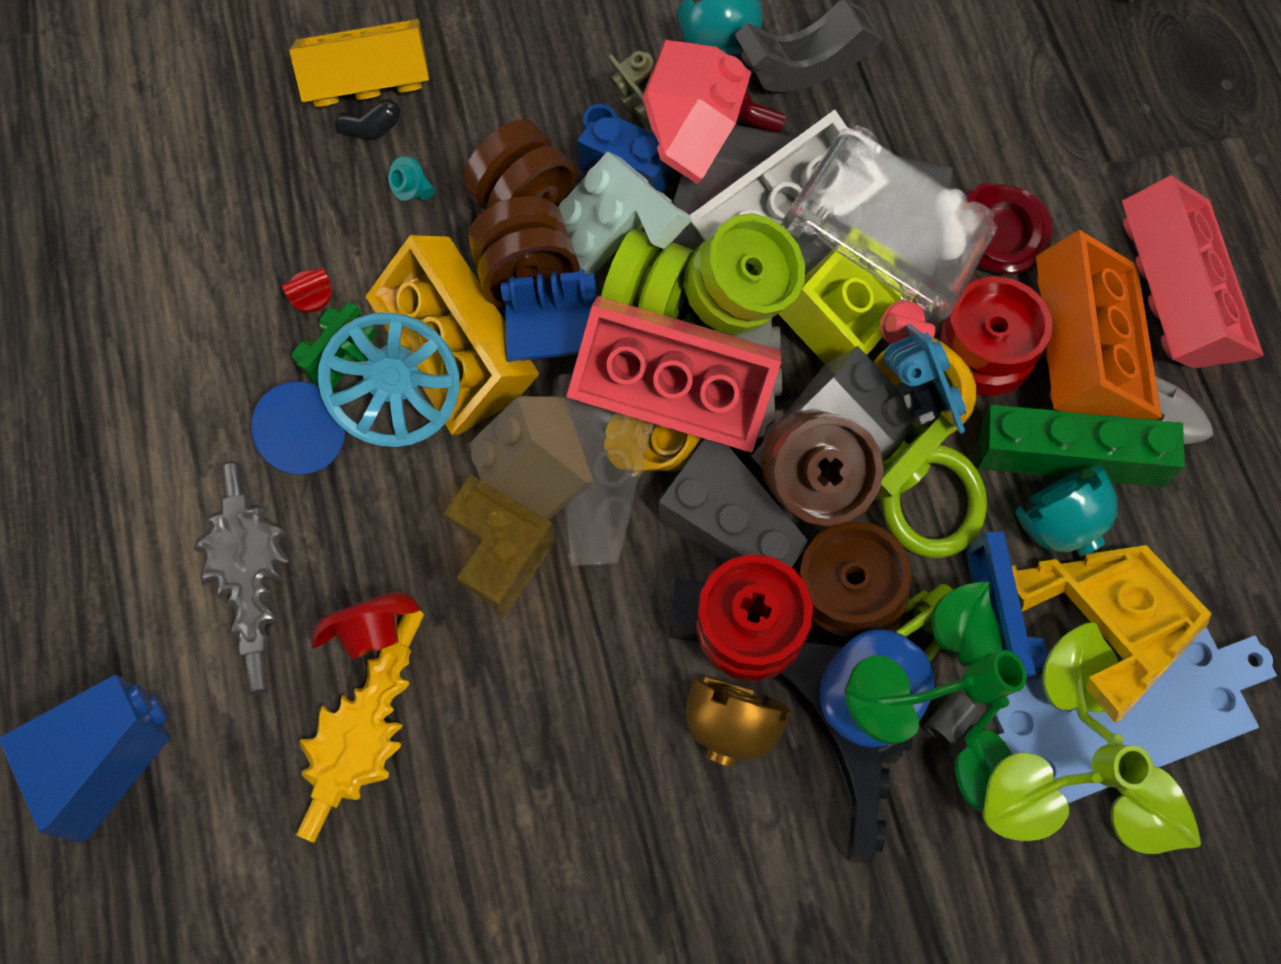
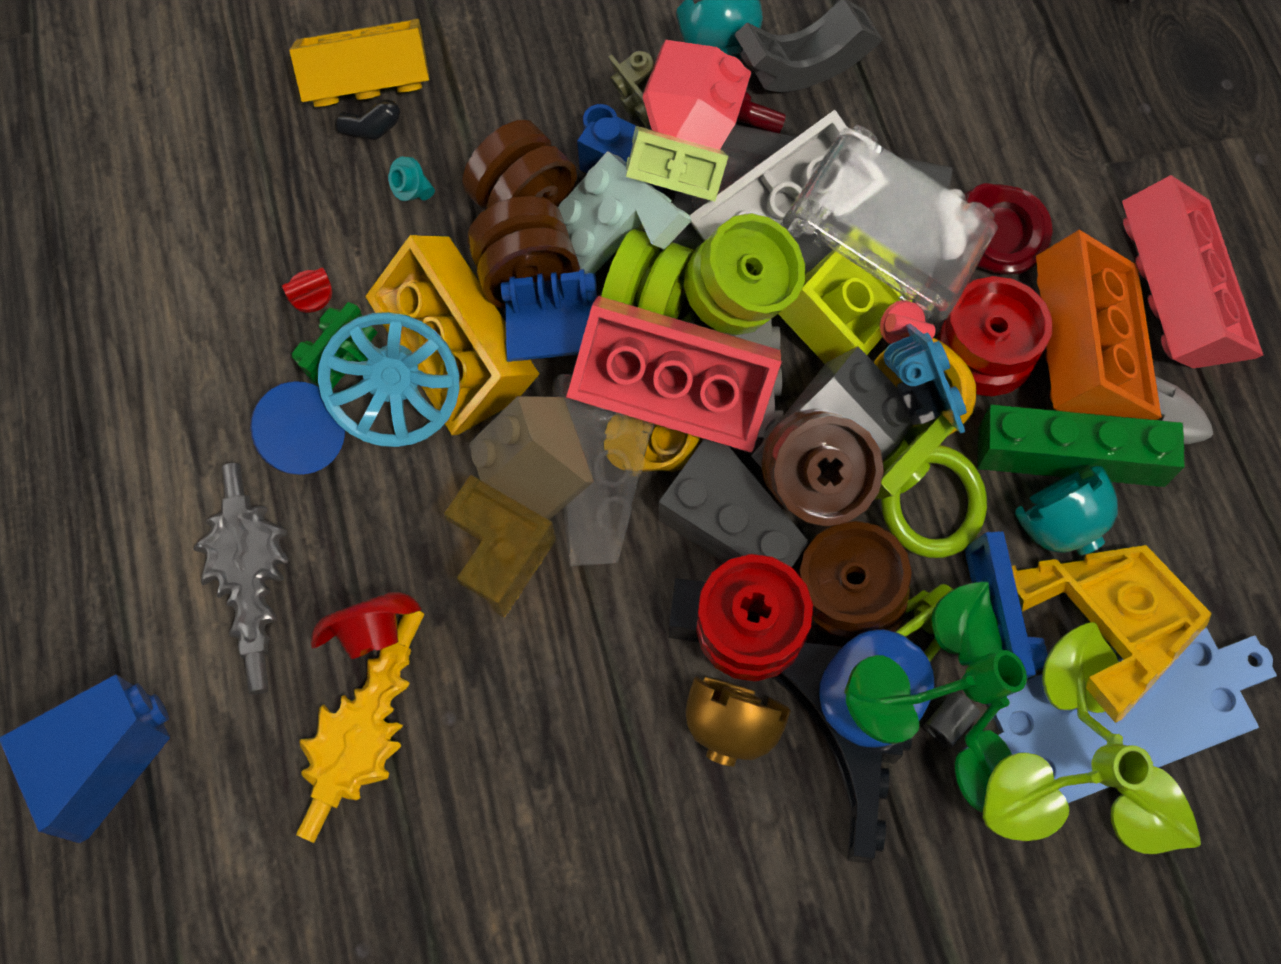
(676, 164): none -> yellowish green hinge

